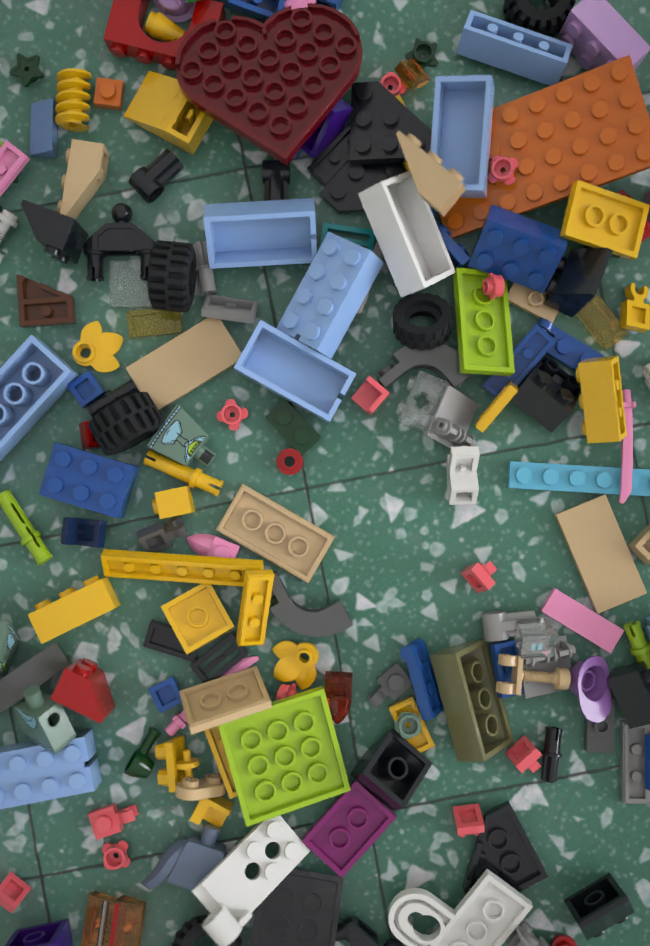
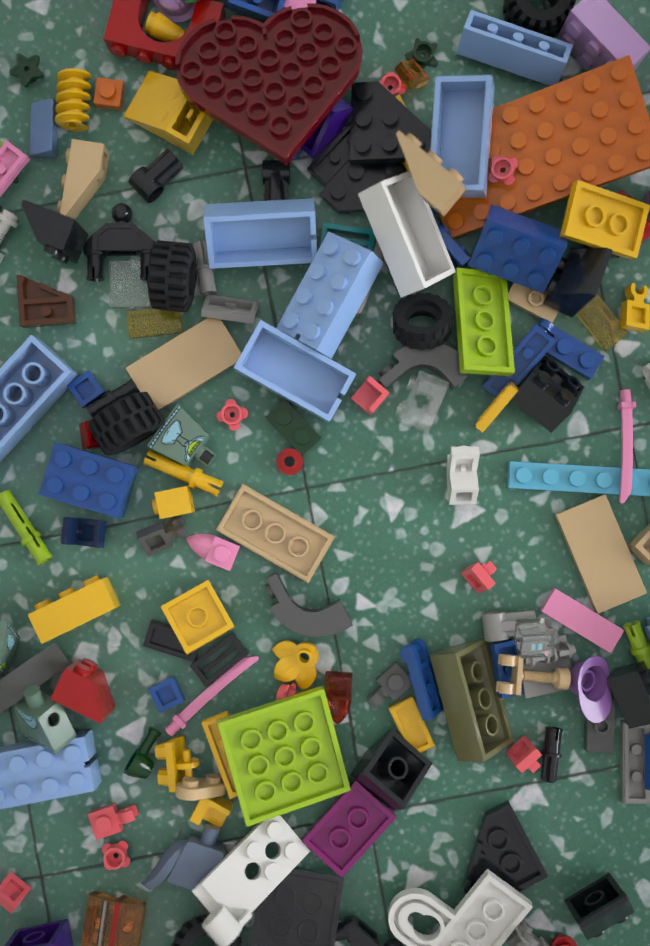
(101, 346): yellow plate -> none
(177, 567): yellow plate -> none
(224, 699): tan tile -> none
(254, 607): yellow tile -> none
(408, 732): sand green plate -> none
(453, 419): light grey hinge -> none
(468, 819): coral tile -> none
(493, 286): coral plate -> none
(601, 399): yellow brick -> none

